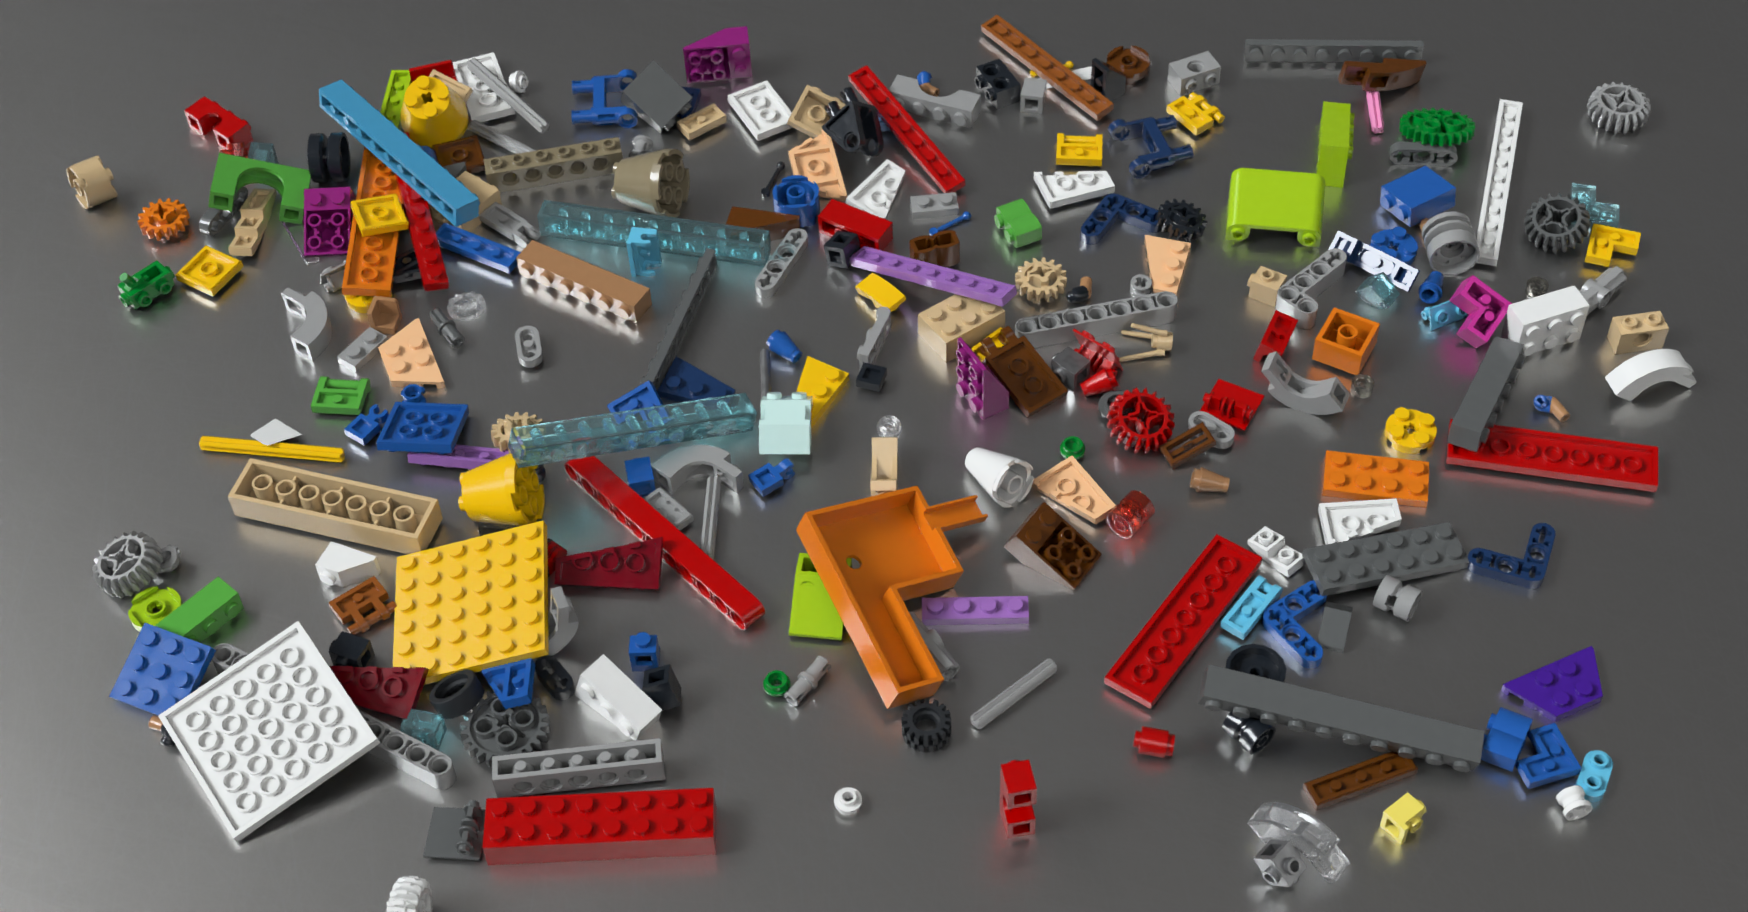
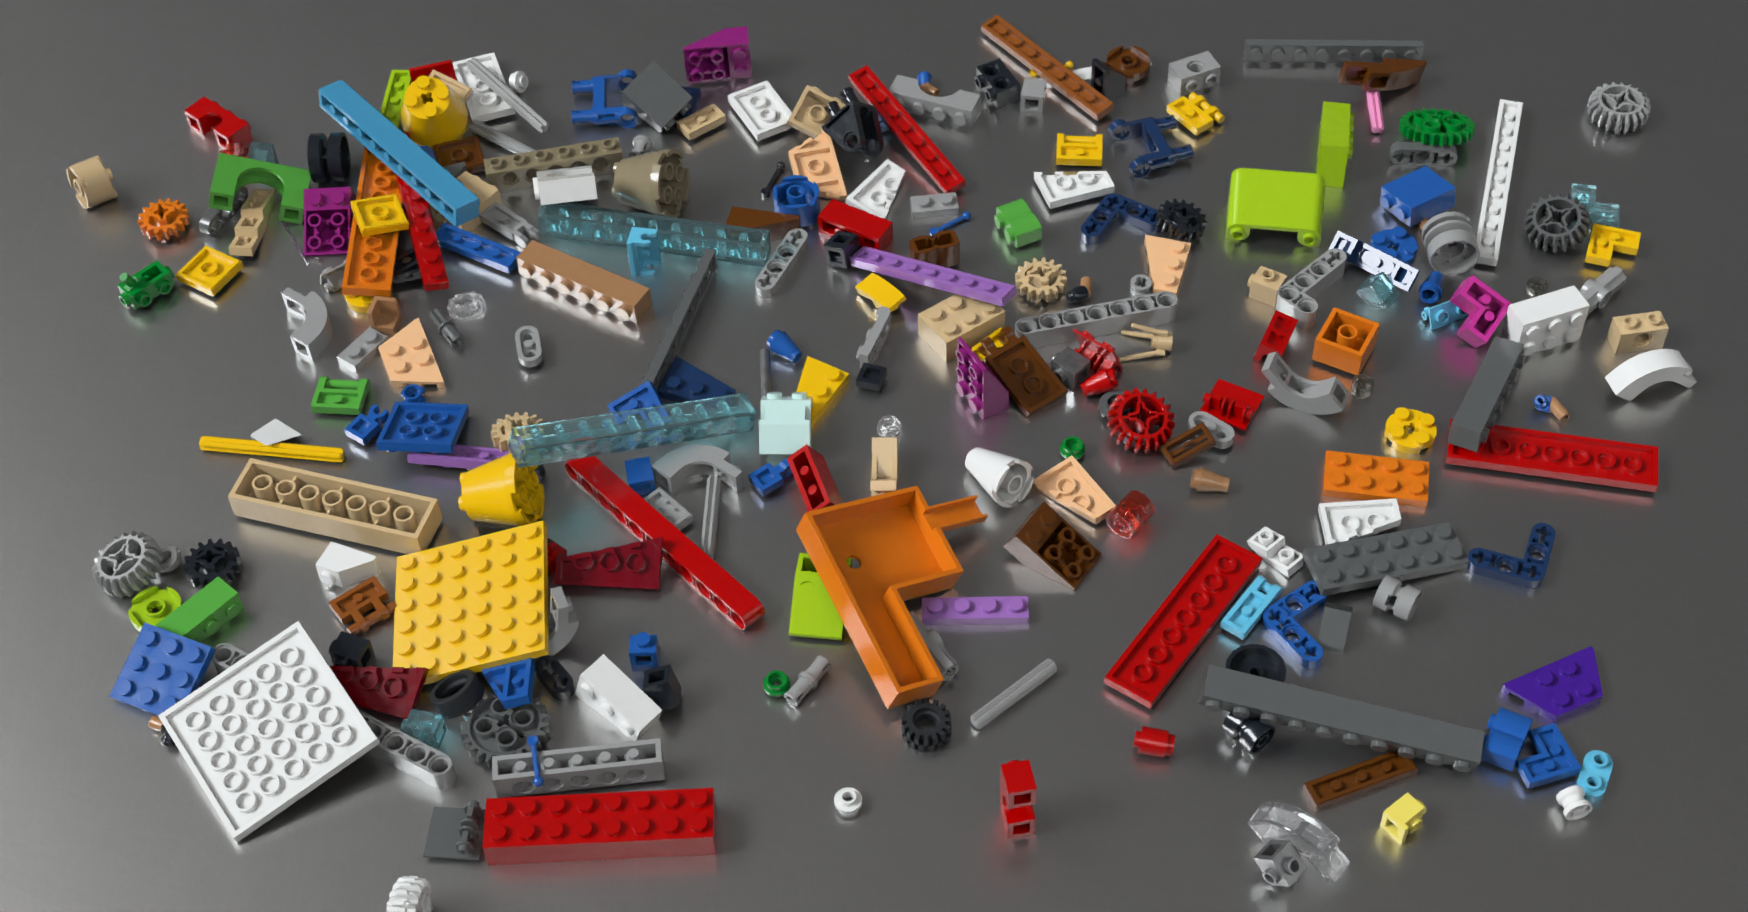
(212, 562): none -> black gear
(533, 742): none -> blue hinge
(565, 185): none -> white arch
(814, 479): none -> red brick

